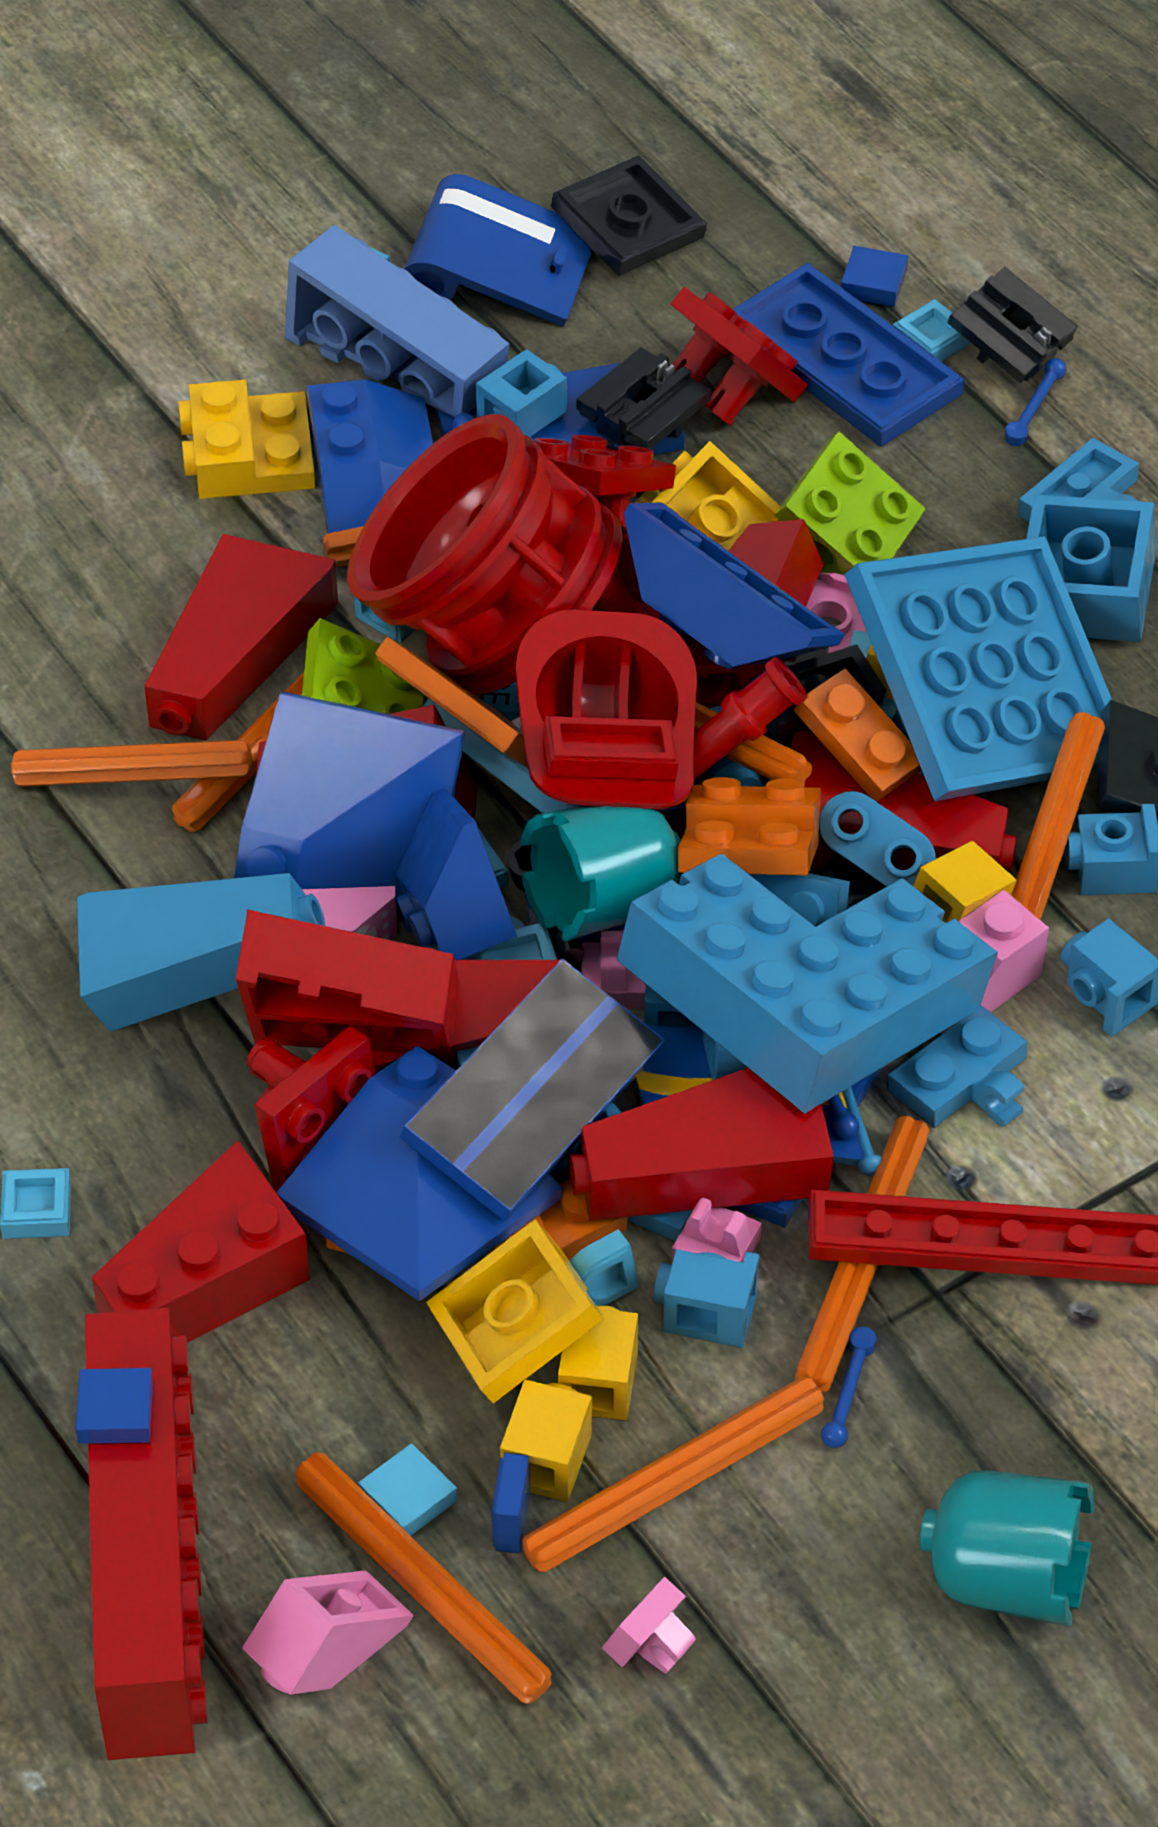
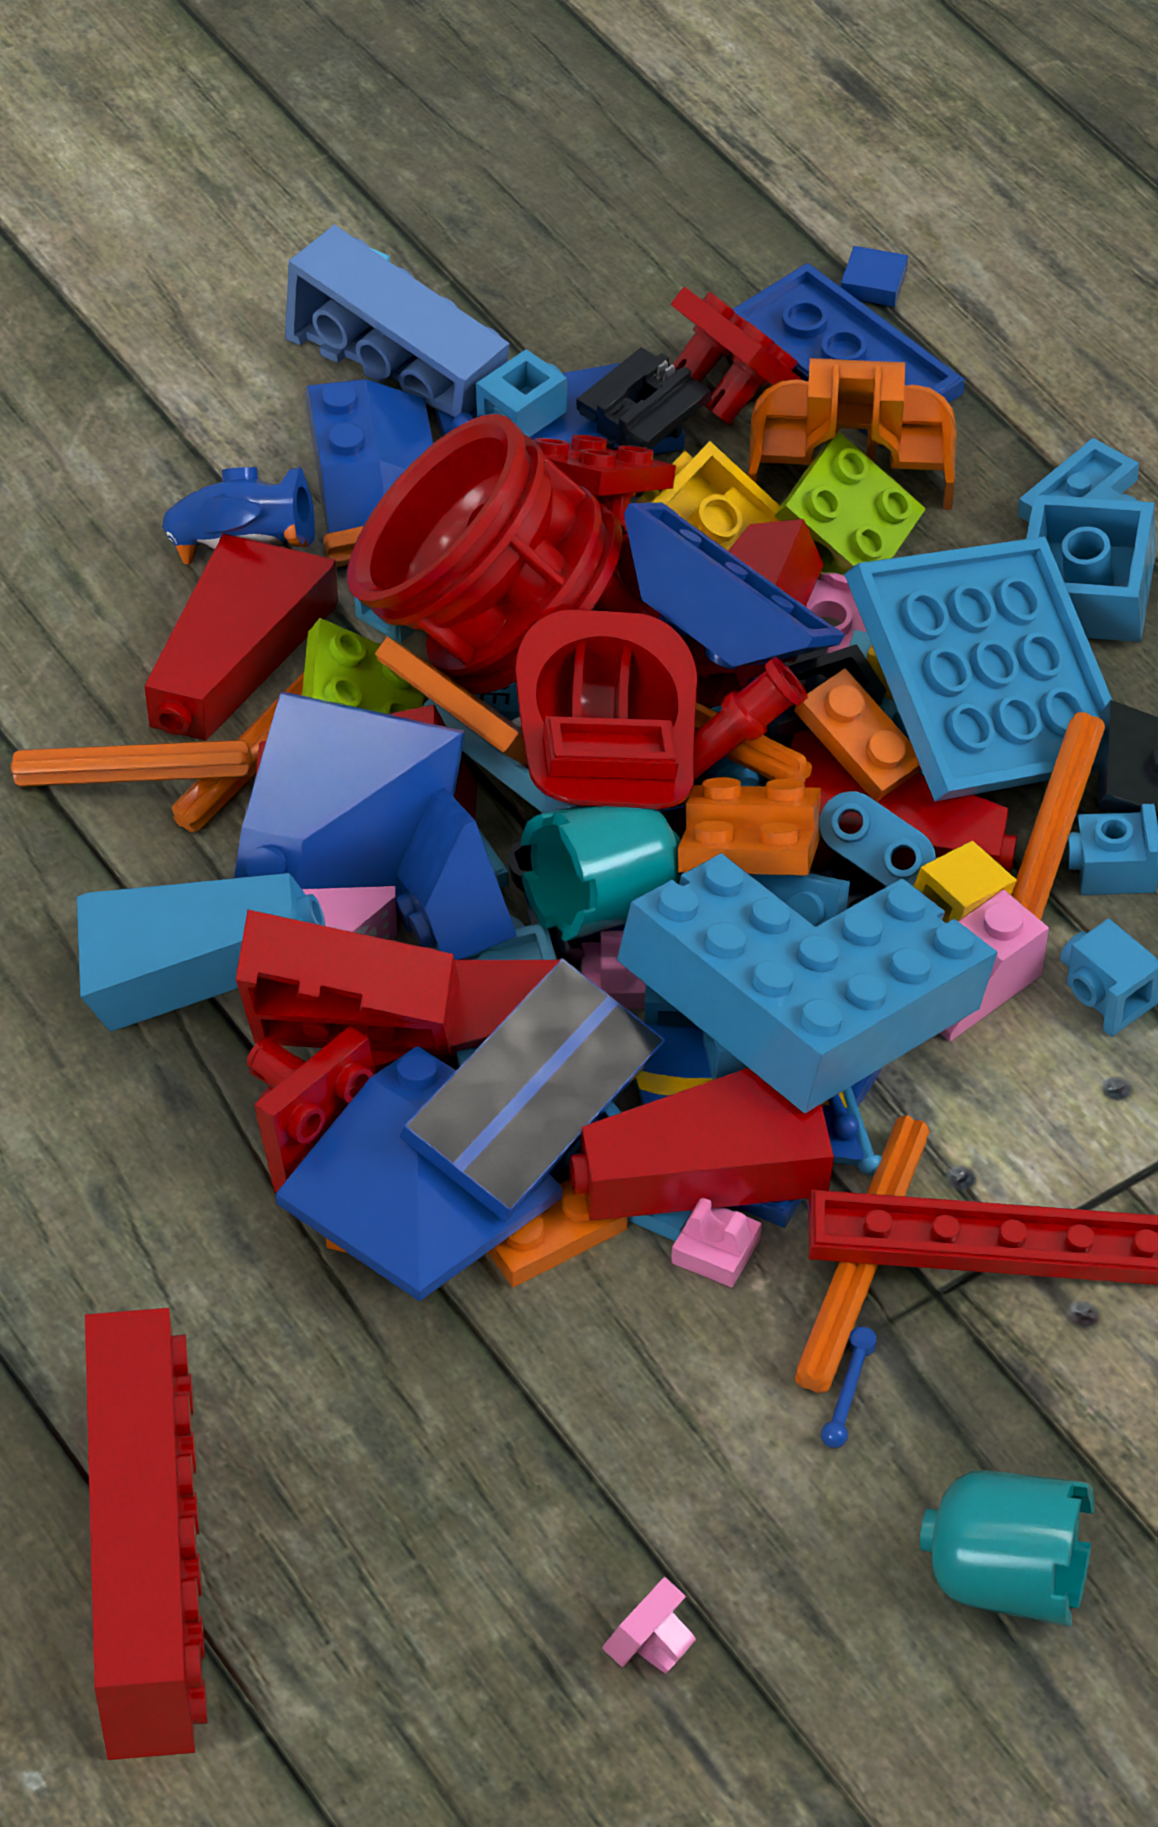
(35, 1203): medium azure tile -> none
(114, 1405): blue tile -> none
(209, 1252): red wedge -> none
(243, 509): none -> blue animal
(245, 440): yellow plate -> none
(323, 1630): bright pink slope -> none
(410, 1489): medium azure tile -> none
(424, 1578): orange axle -> none
(498, 249): blue door -> none
(510, 1503): blue tile -> none
(515, 1310): yellow plate -> none
(554, 1430): yellow brick -> none
(604, 1363): yellow brick -> none
(607, 1268): medium azure tile -> none
(628, 215): black plate -> none
(672, 1474): orange axle -> none
(708, 1296): dark azure brick -> none
(855, 395): none -> orange piece
(931, 331): medium azure tile -> none
(964, 1066): dark azure plate -> none
(1012, 325): black piece -> none
(1017, 431): blue hinge -> none

